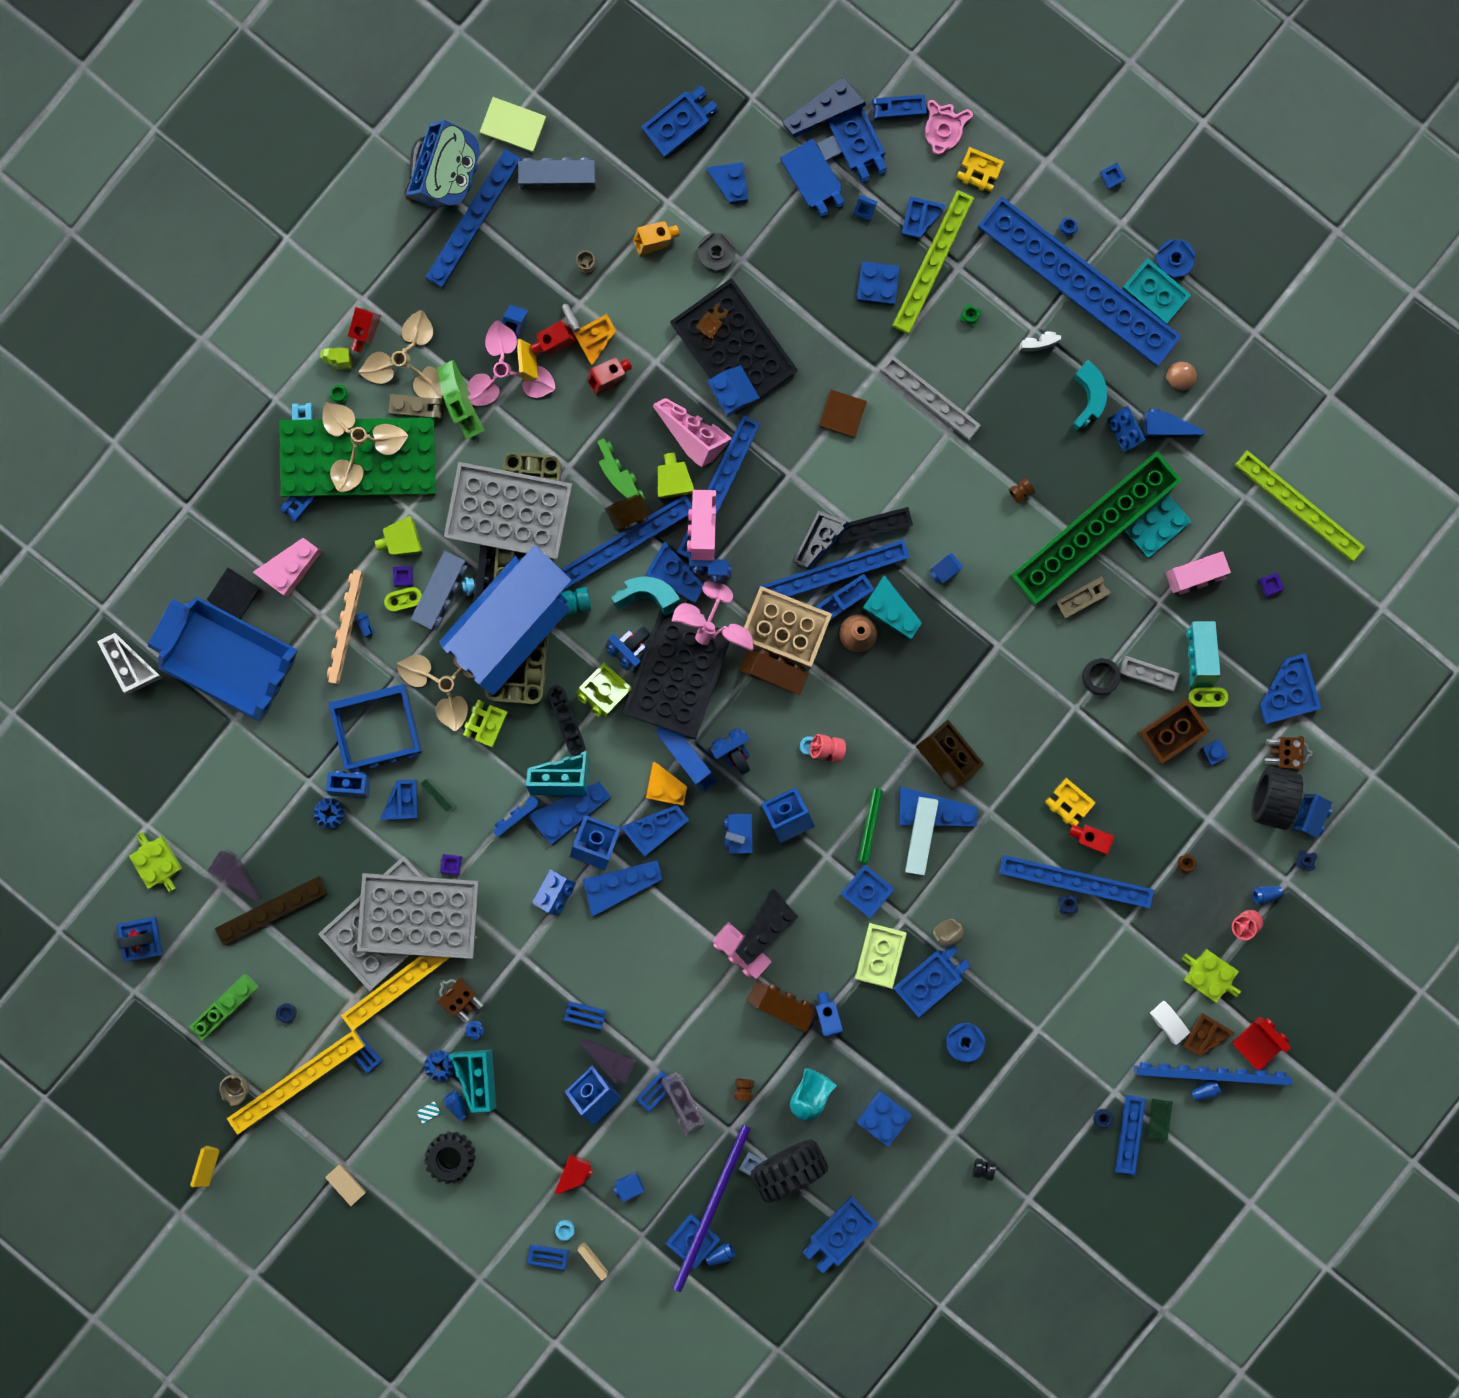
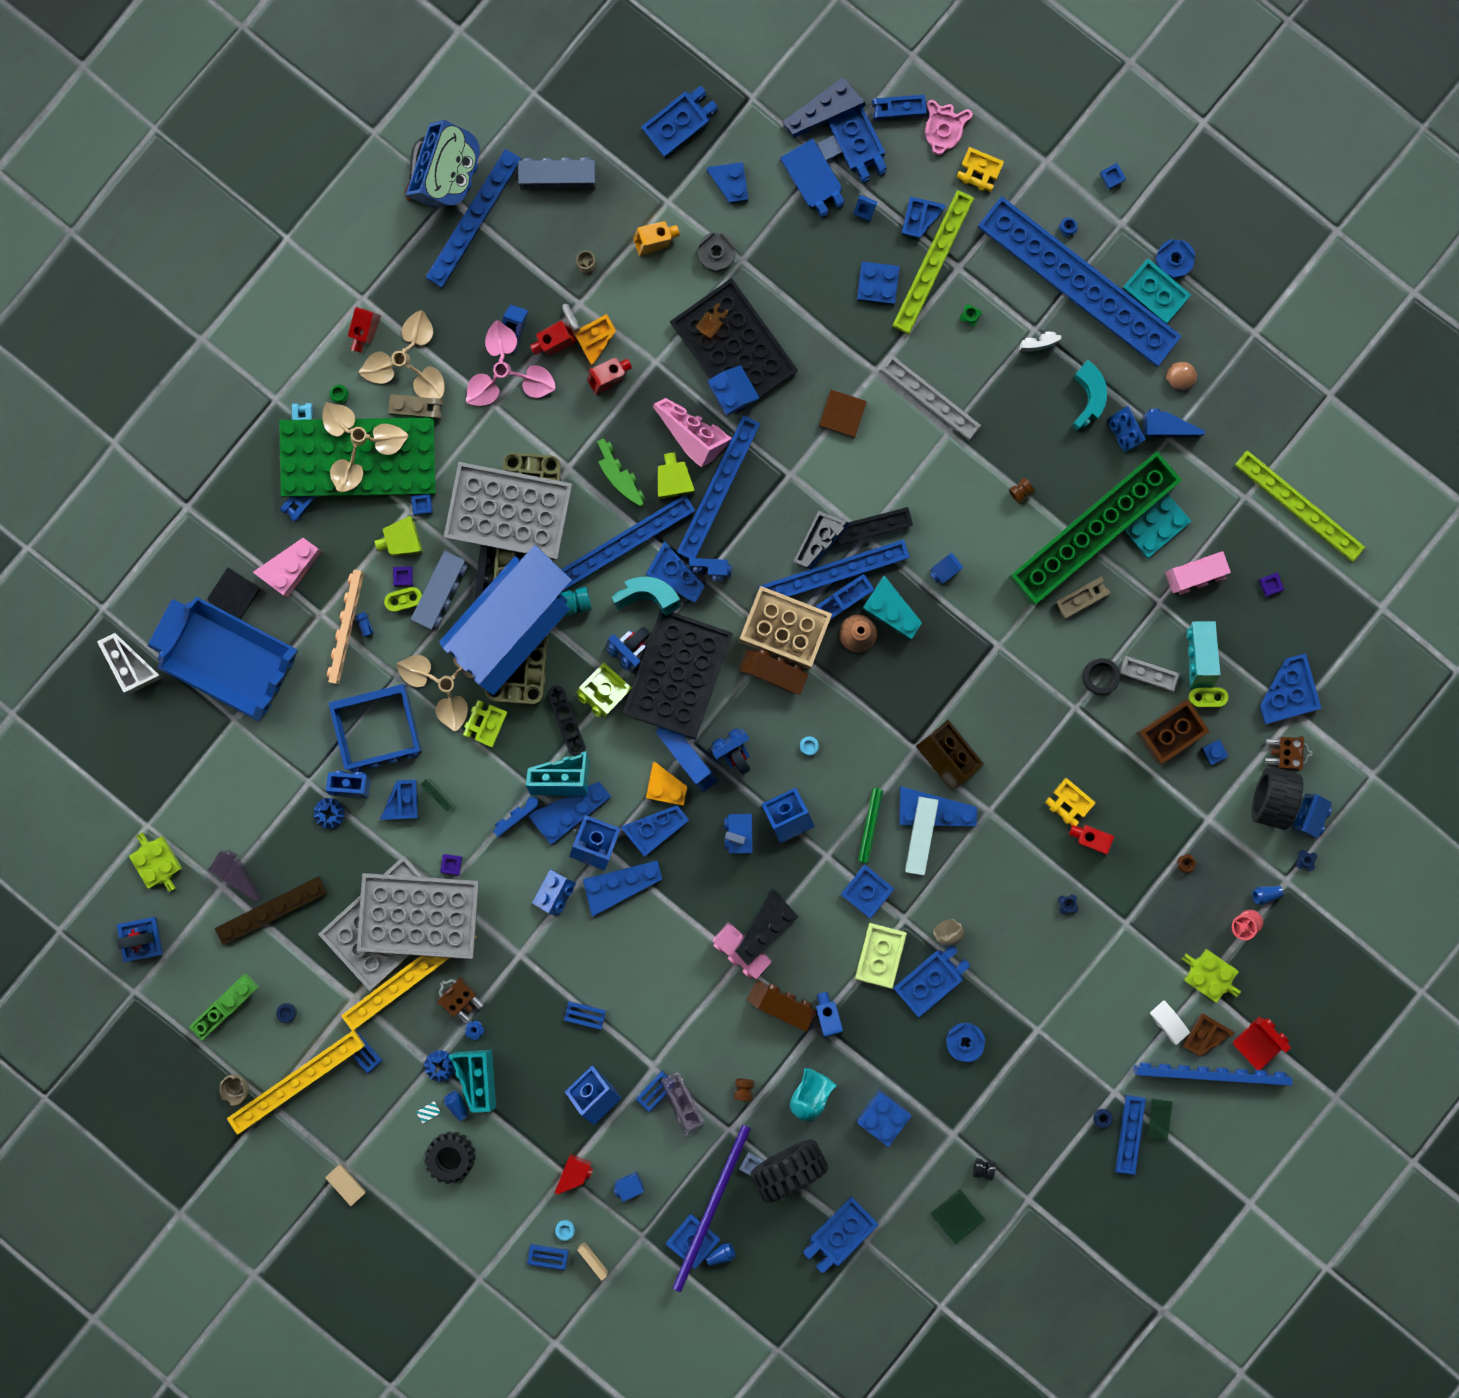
(205, 1167): yellow slope -> none
(337, 358): lime rock -> none
(422, 504): none -> blue tile
(457, 401): bright green slope -> none
(468, 586): medium azure plate -> none
(513, 125): yellowish green tile -> none
(527, 361): yellow slope -> none
(612, 1062): clear purple slope -> none
(627, 512): dark brown brick -> none
(691, 616): bright pink plant -> none
(703, 525): bright pink wedge -> none
(827, 748): coral wheel -> none
(957, 1216): none -> clear green tile
(1076, 881): blue plate -> none
(1207, 1091): blue cone -> none

